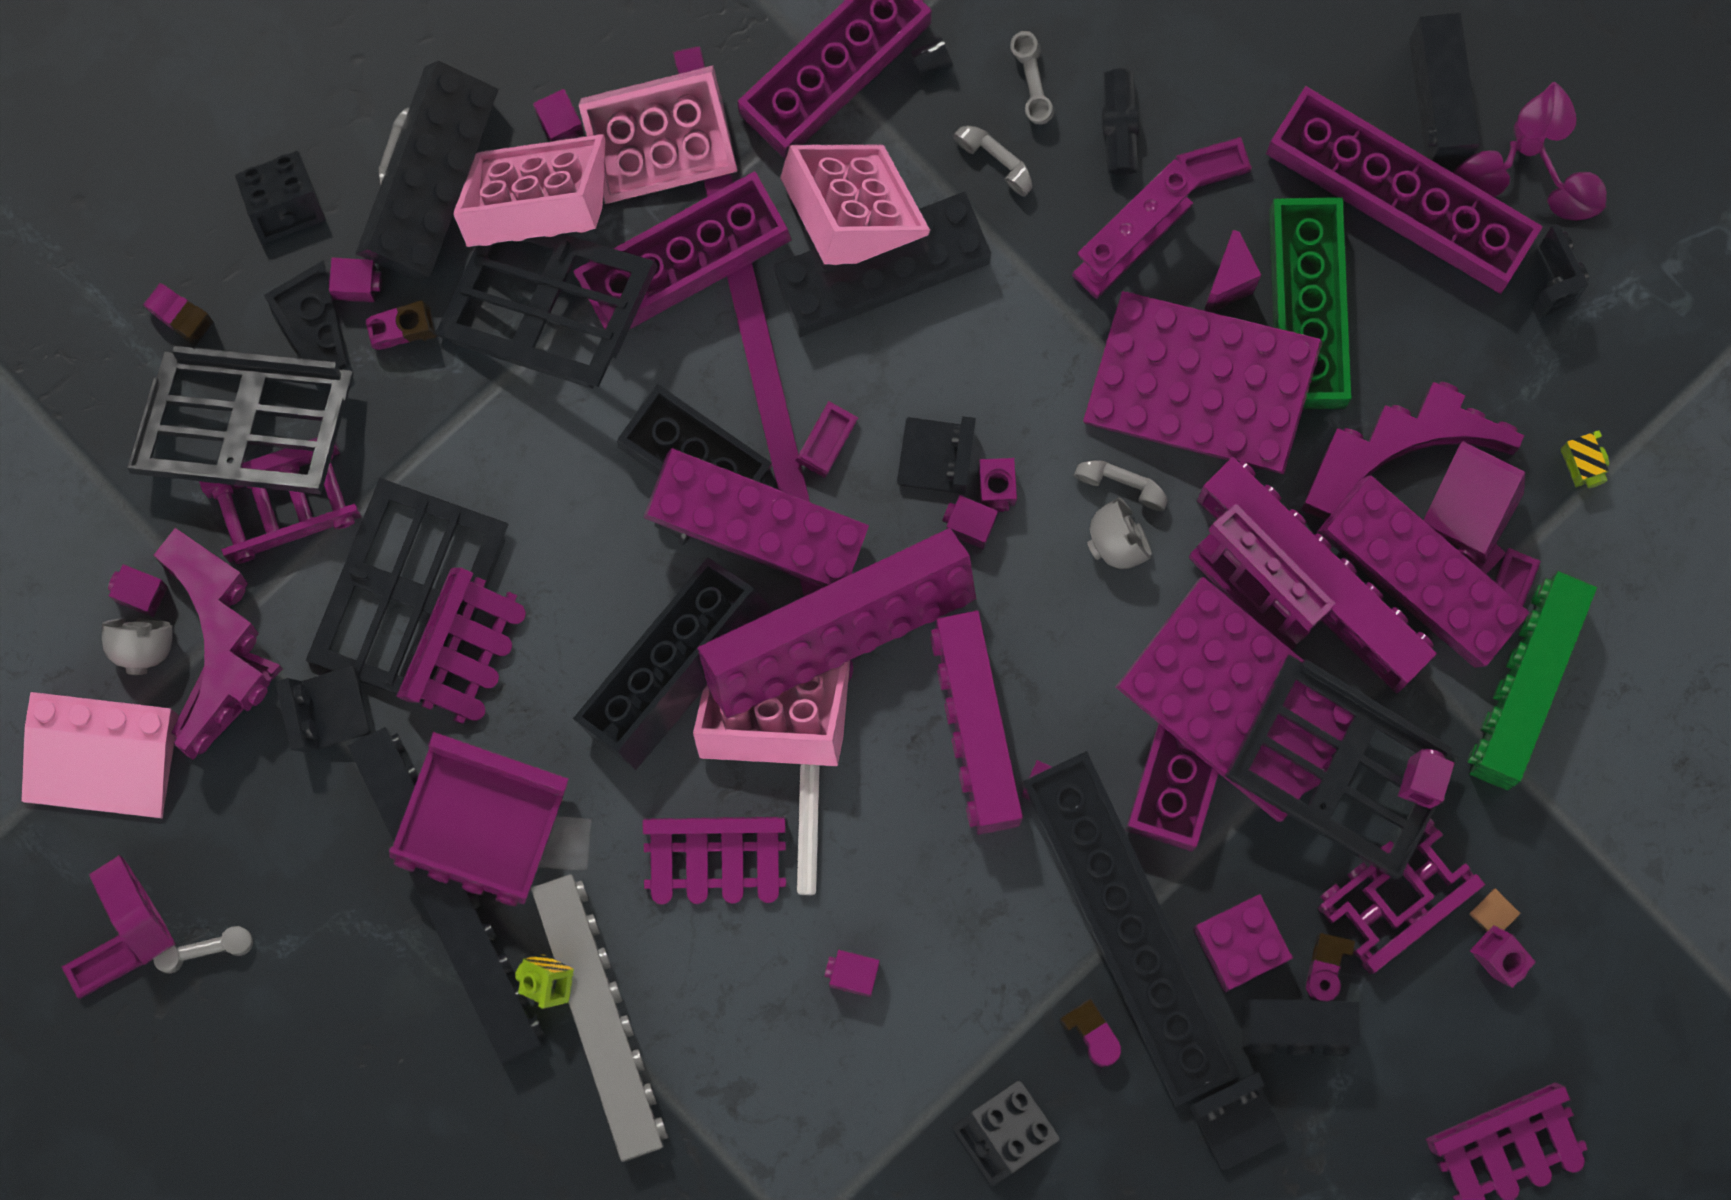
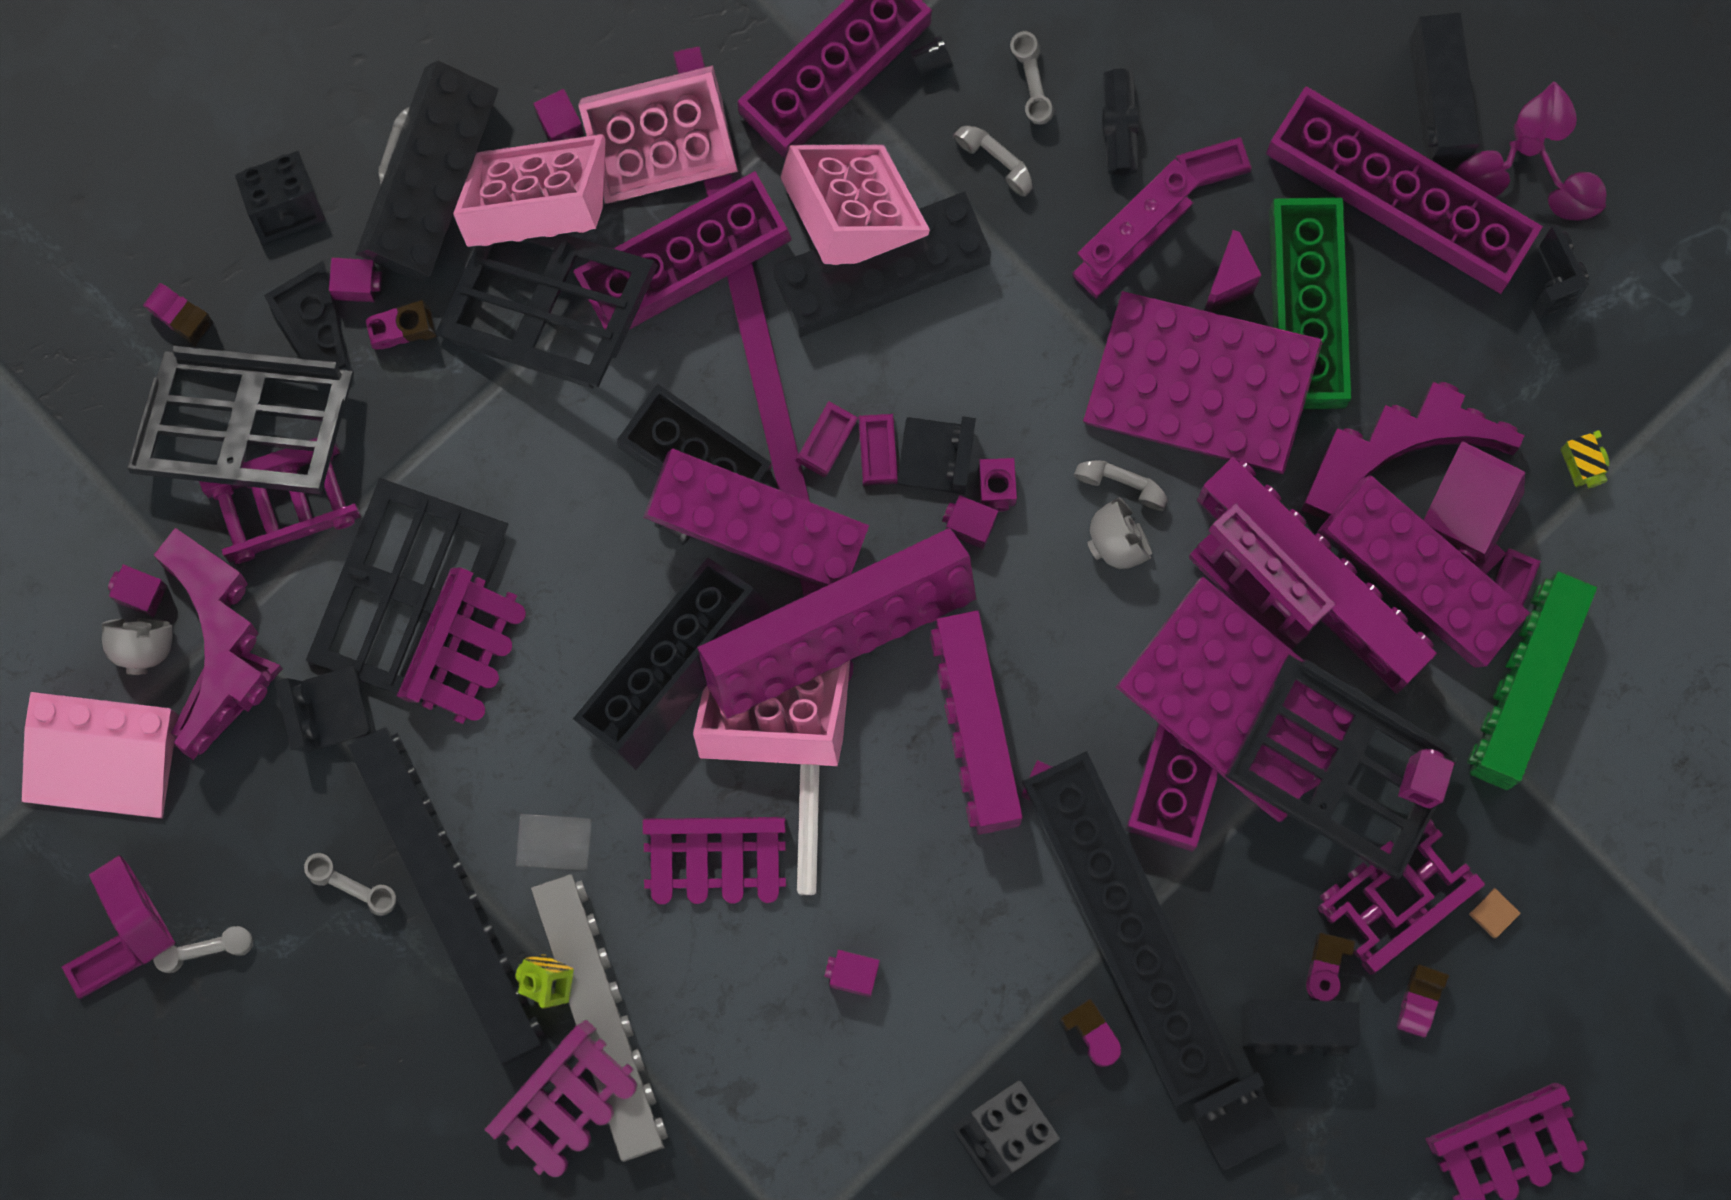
(320, 871): none -> light grey bar
(478, 820): magenta panel -> none
(552, 1113): none -> magenta fence
(877, 449): none -> magenta tile
(1242, 943): magenta brick -> none
(1421, 1000): none -> leg
(1494, 948): magenta brick -> none

